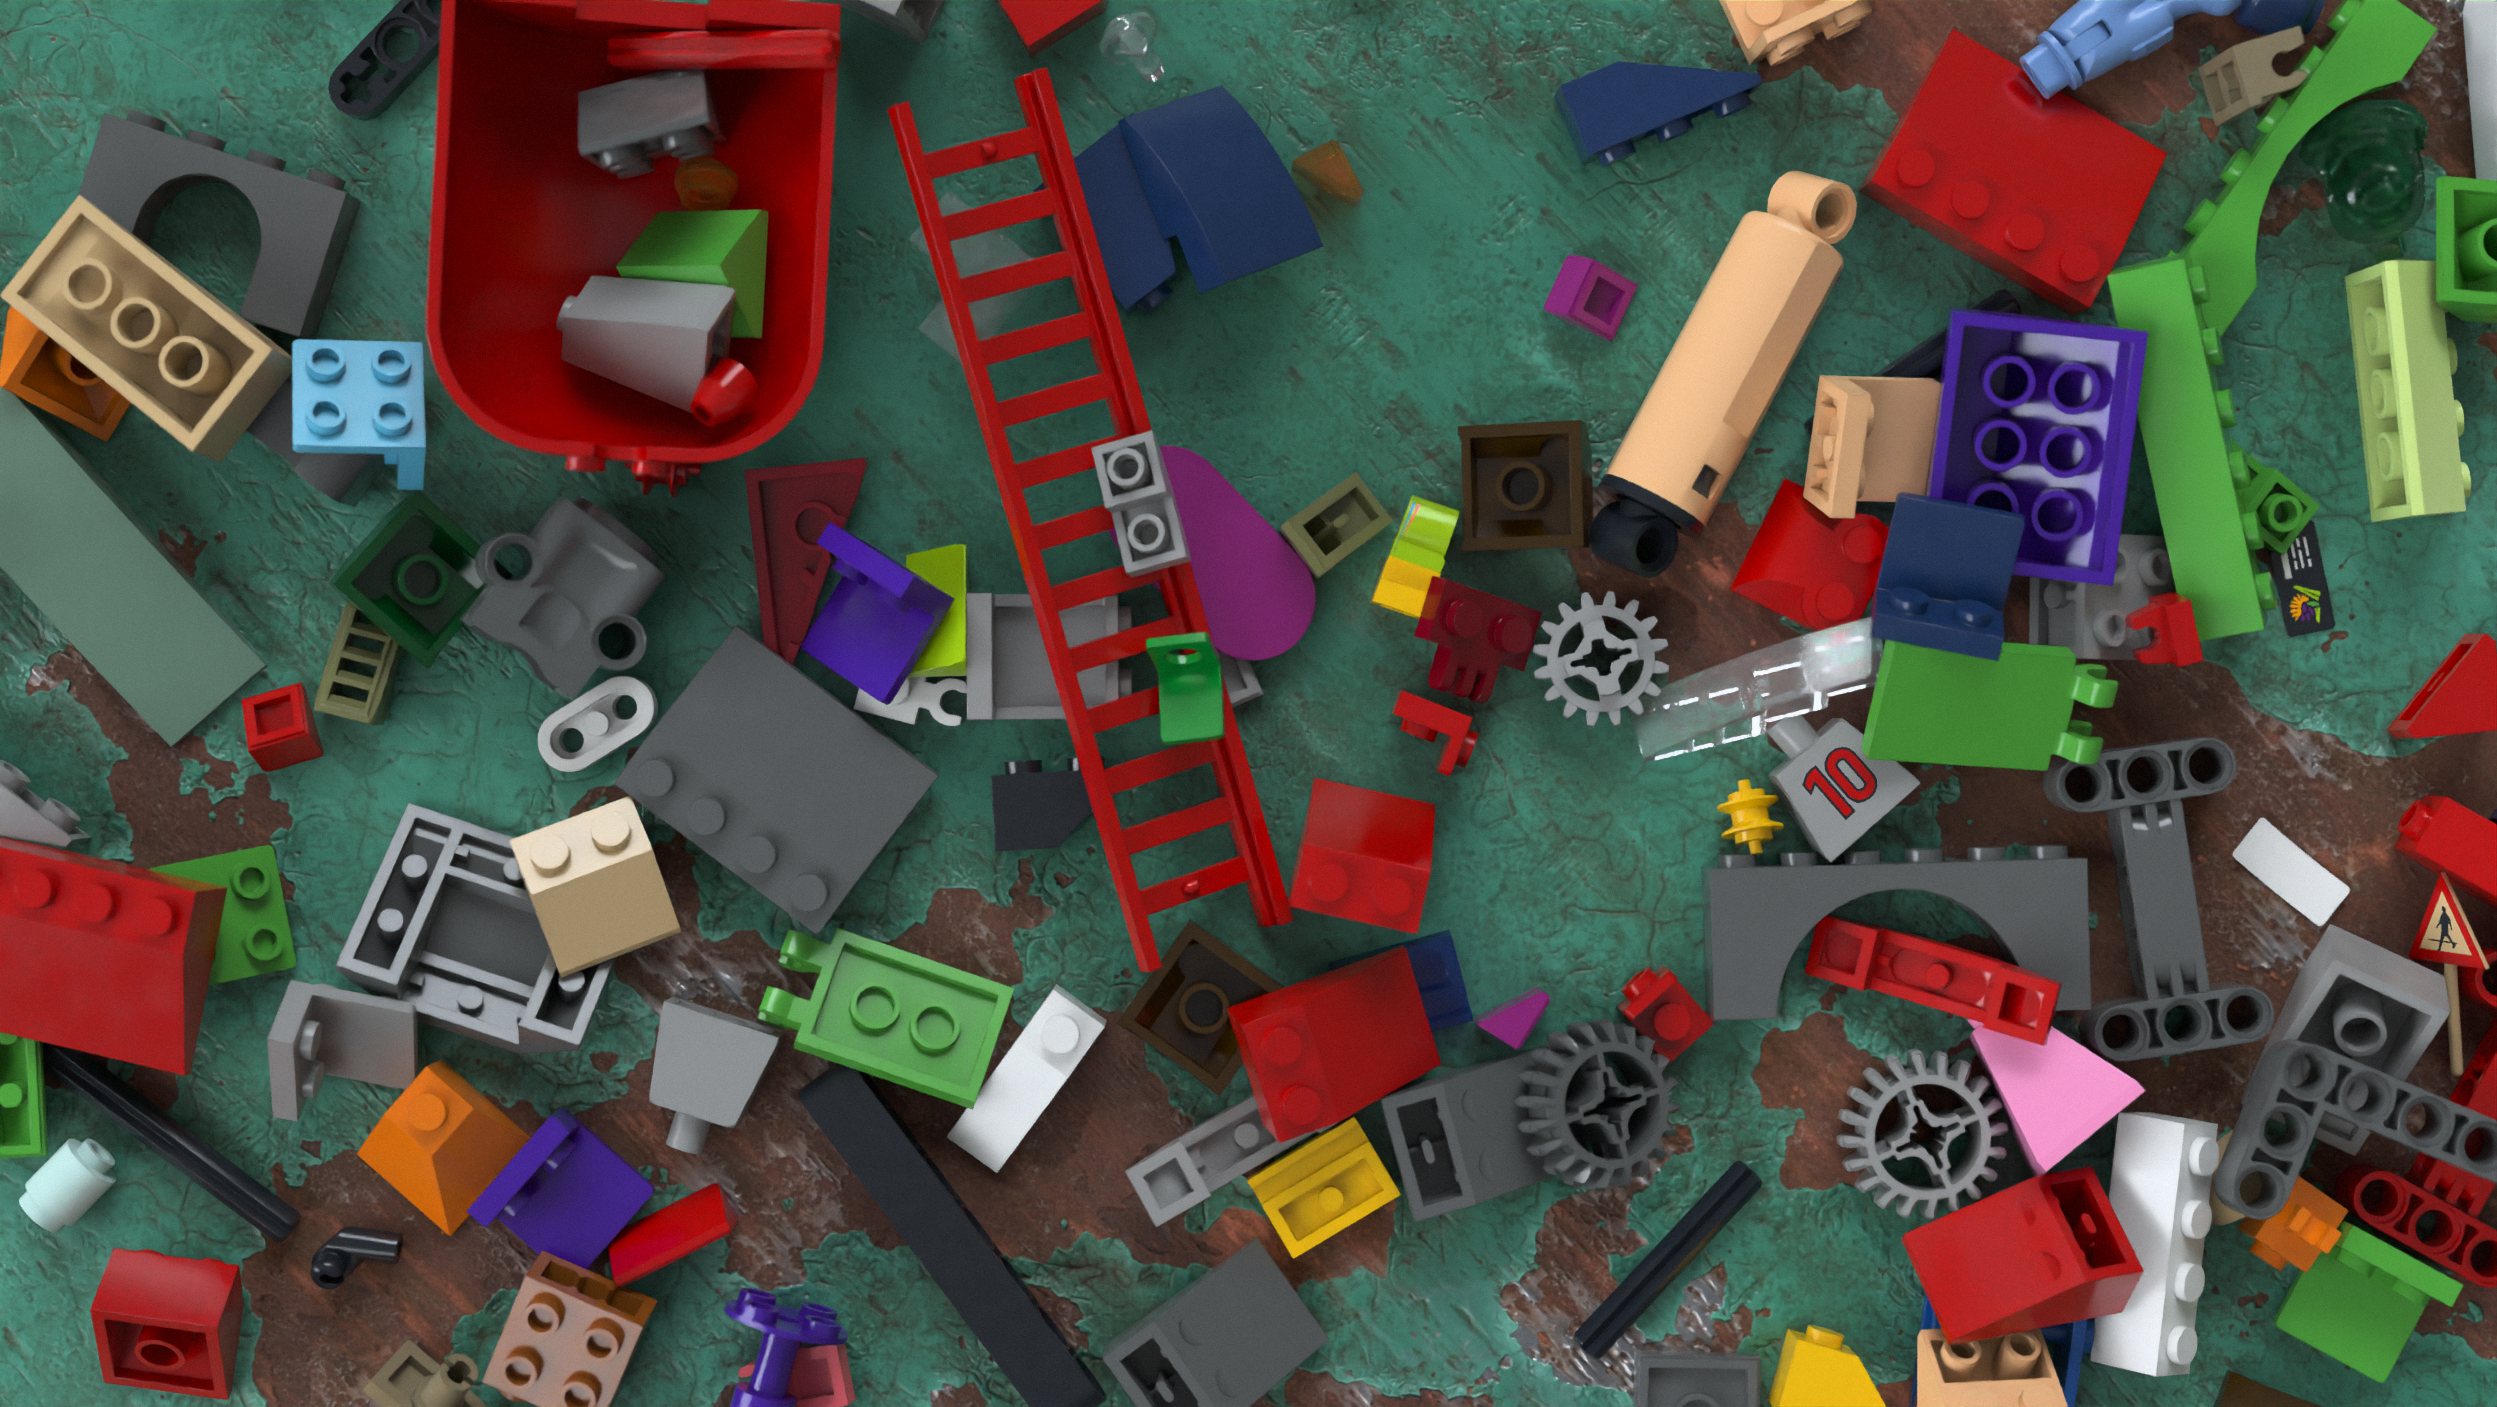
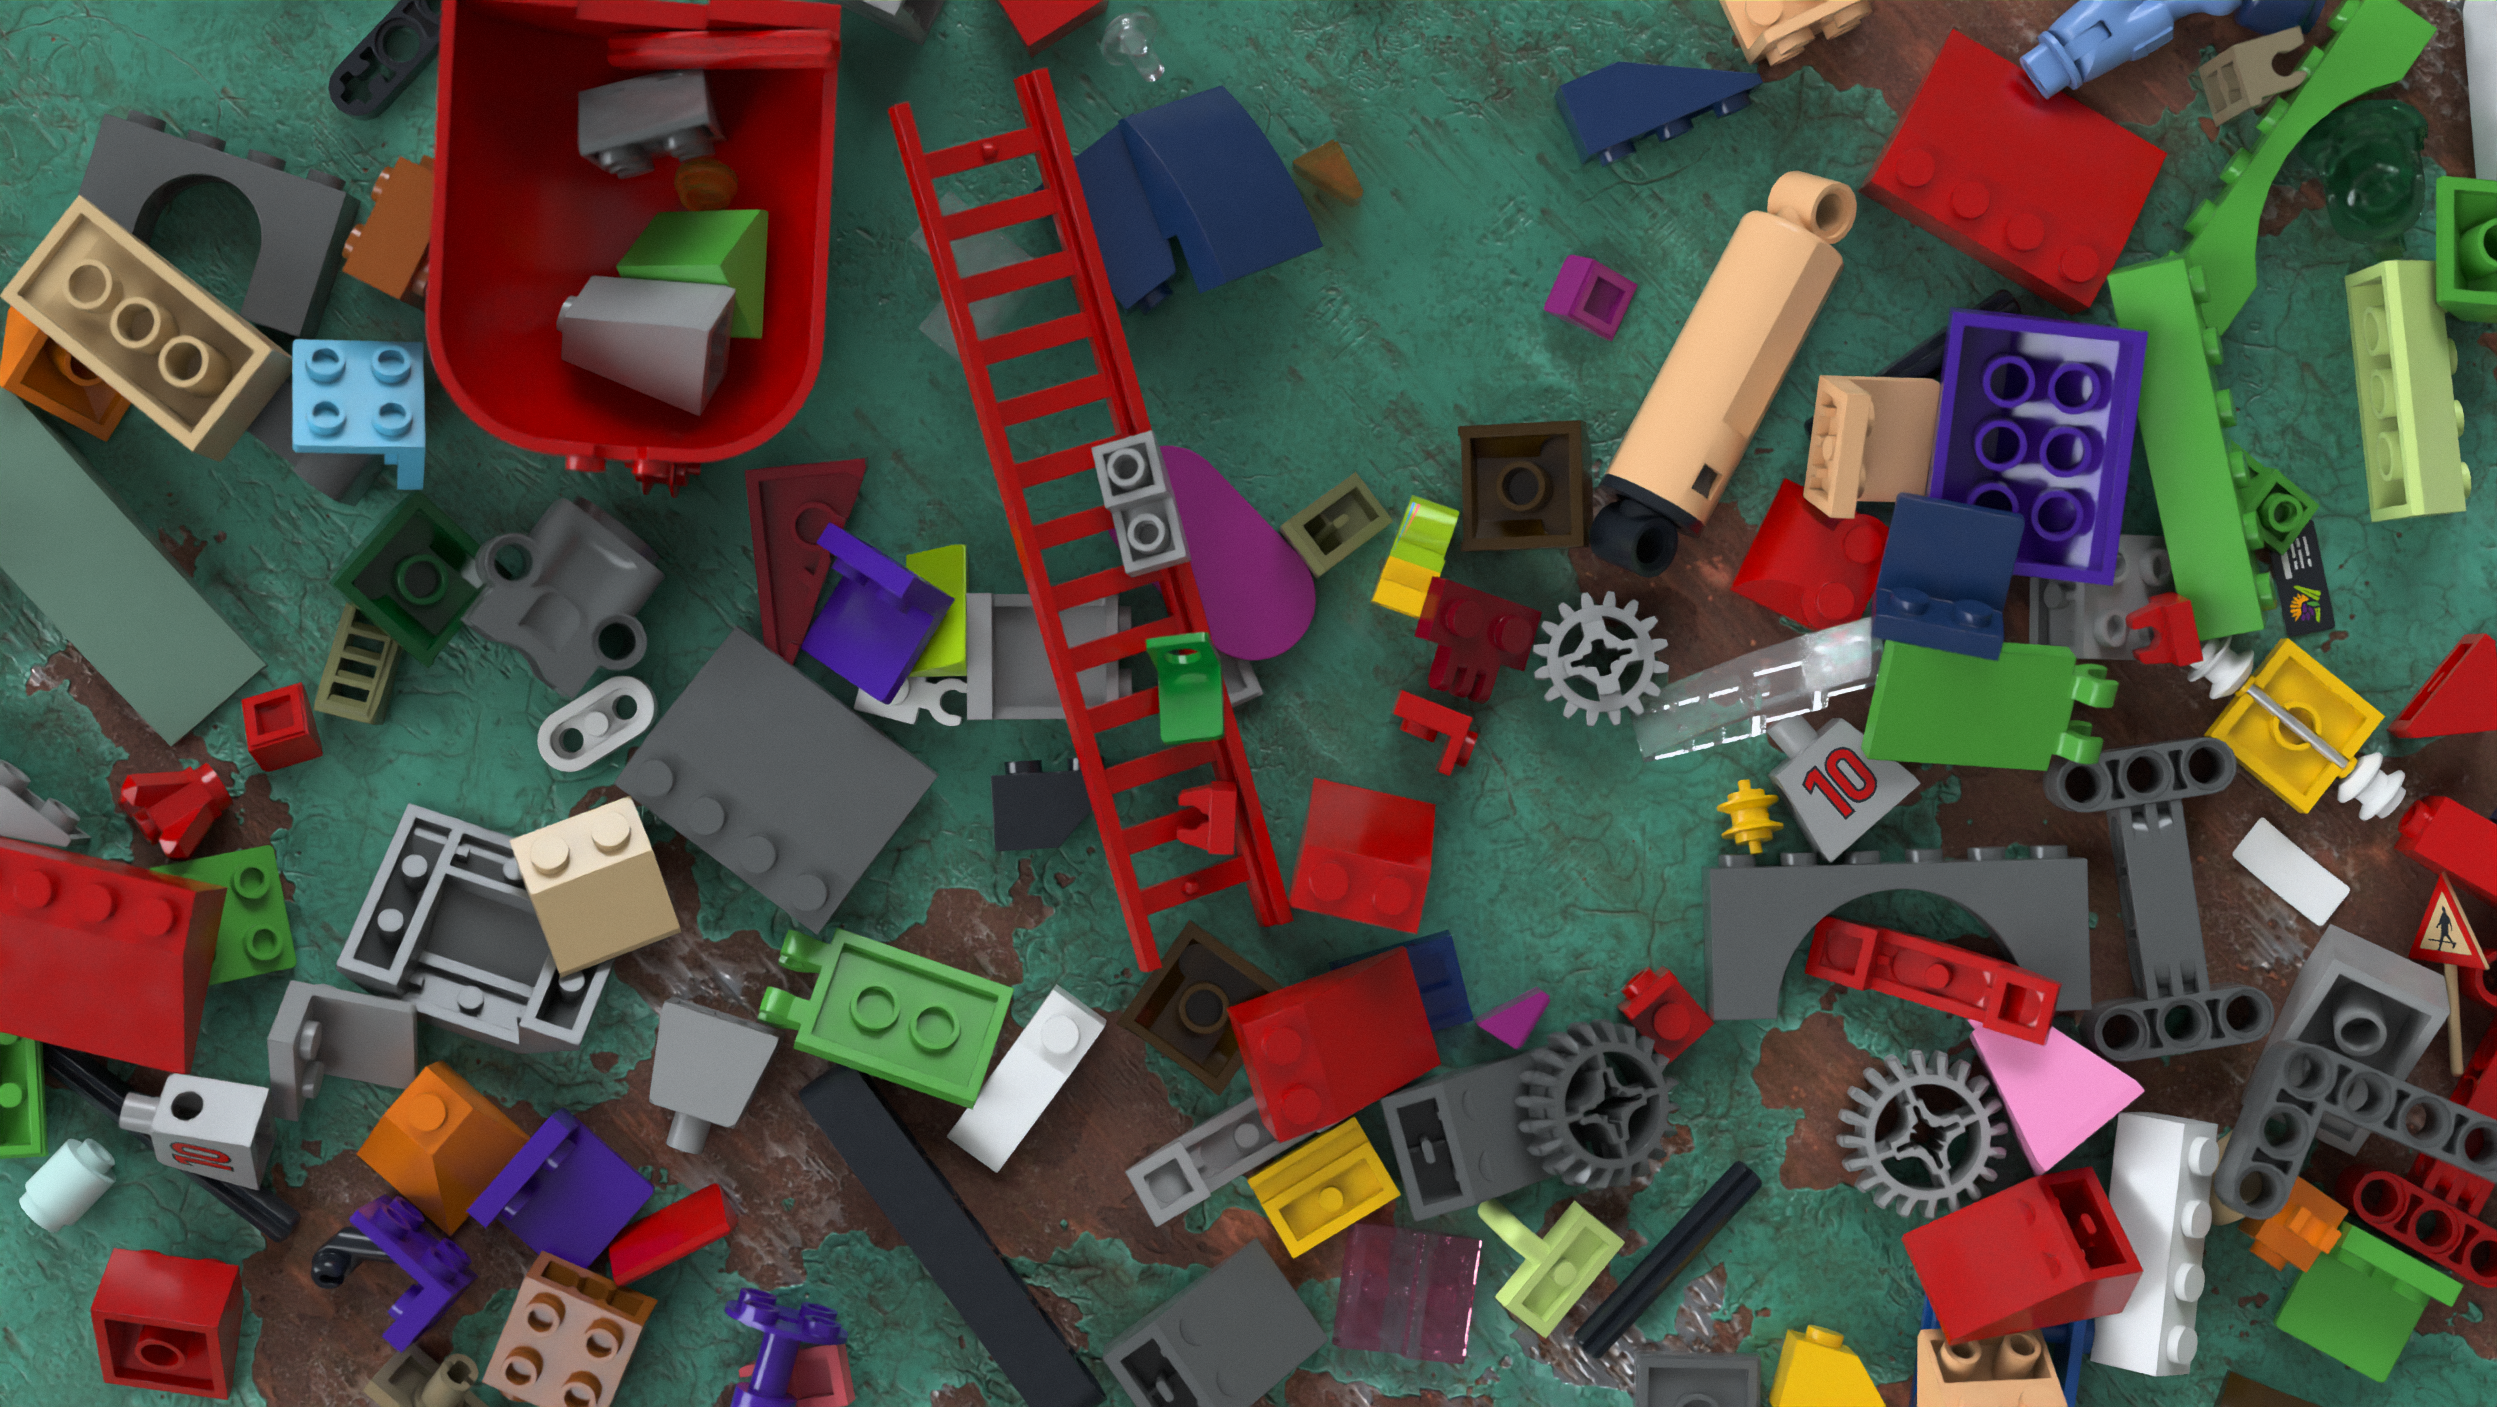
(175, 807): none -> red rock
(207, 1127): none -> light grey torso
(395, 241): none -> dark orange brick
(435, 1264): none -> dark purple bracket
(723, 393): red hose -> none
(1217, 831): none -> red tile
(1406, 1292): none -> clear pink slope
(1555, 1267): none -> yellowish green plate
(2297, 727): none -> yellow plate

